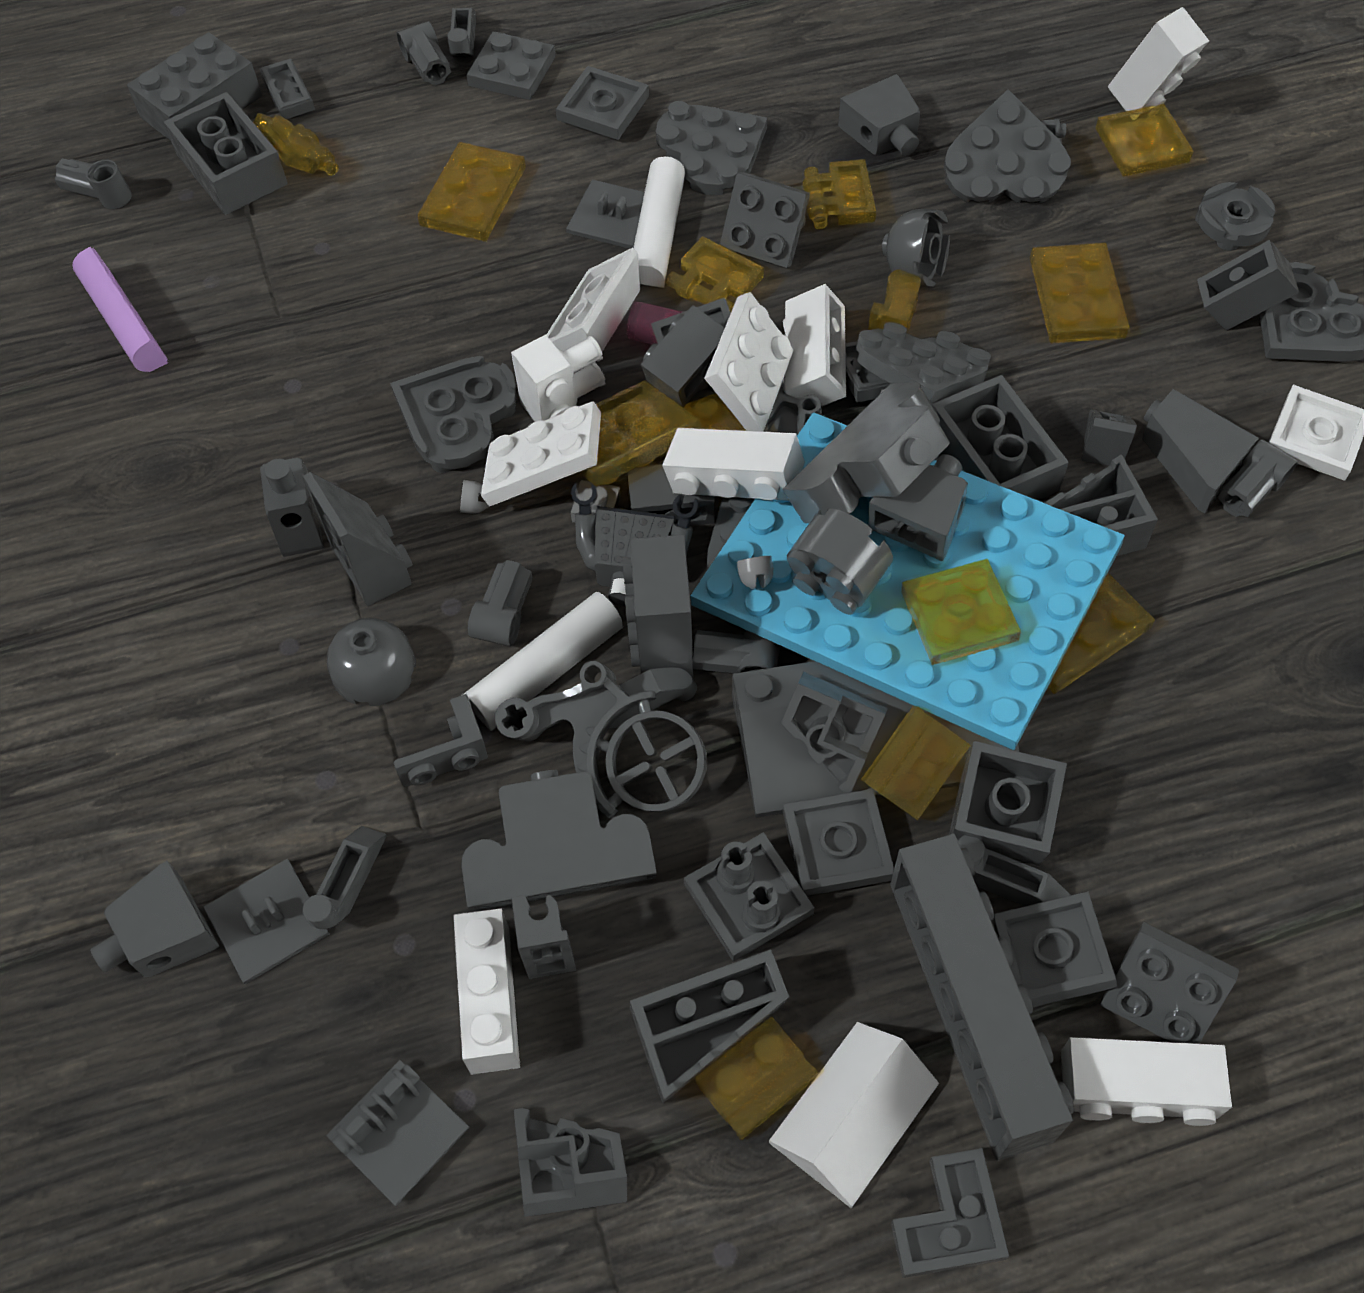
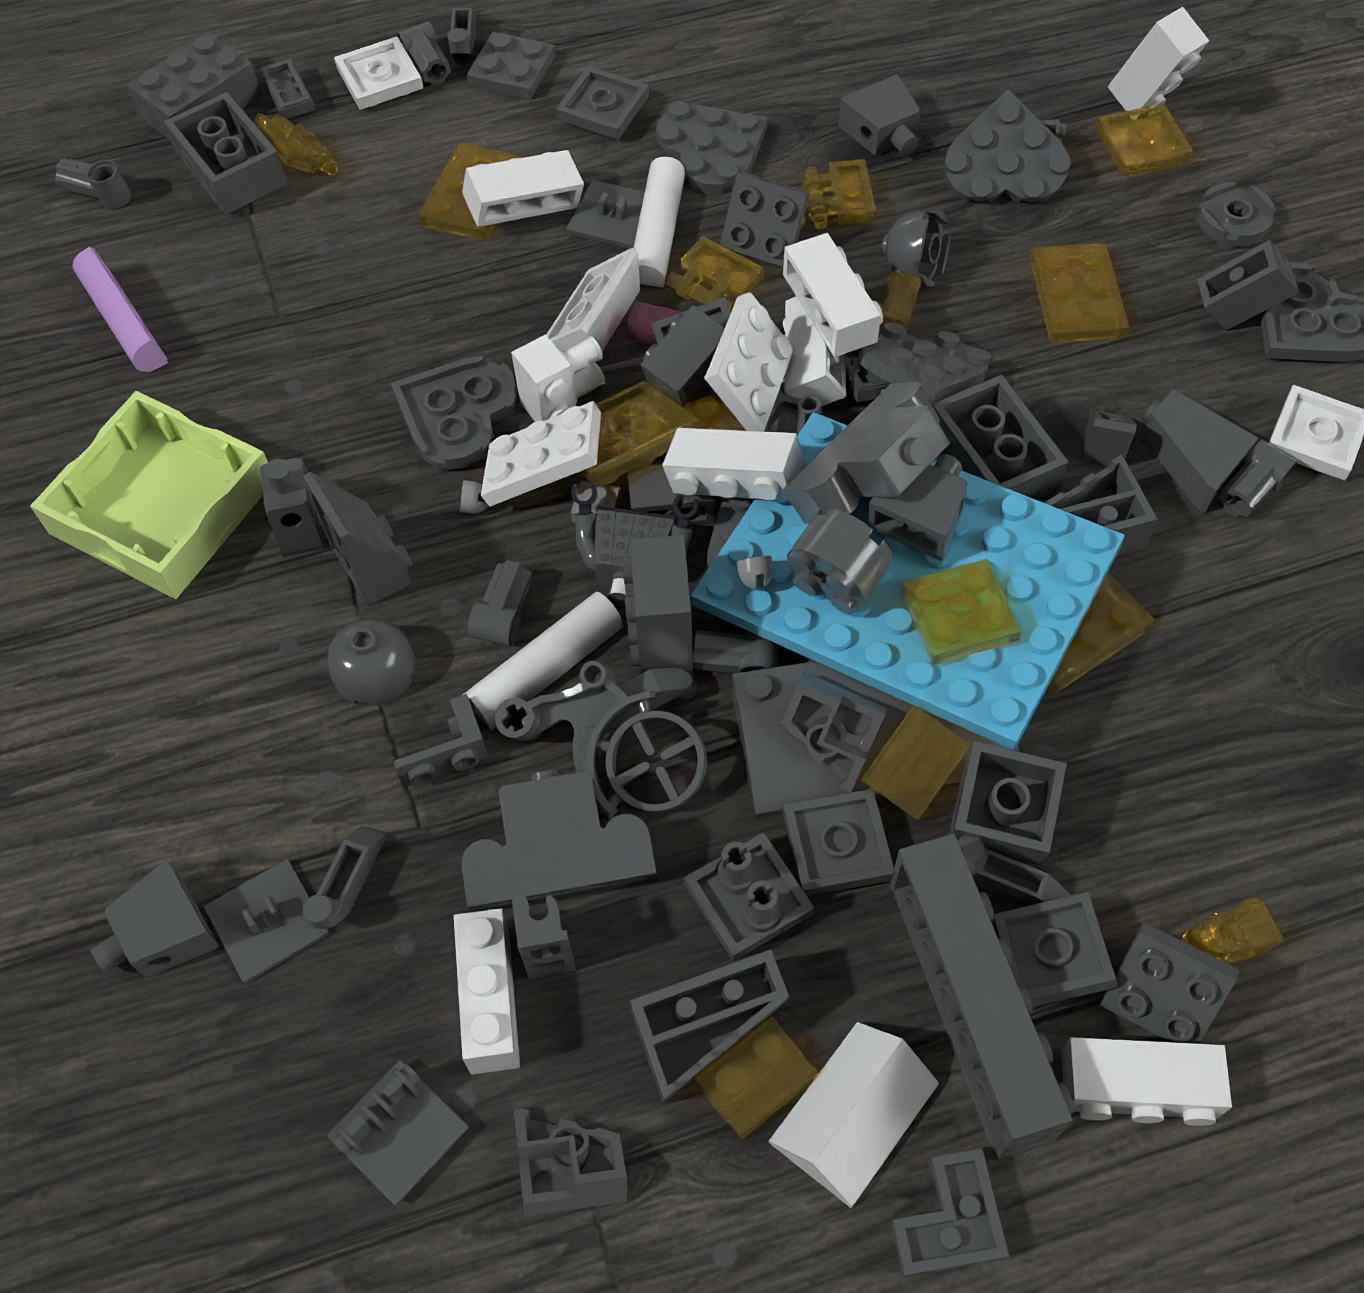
(153, 494): none -> yellowish green tile
(378, 73): none -> white plate
(522, 187): none -> white brick
(832, 294): none -> white brick
(1237, 935): none -> clear yellow leg

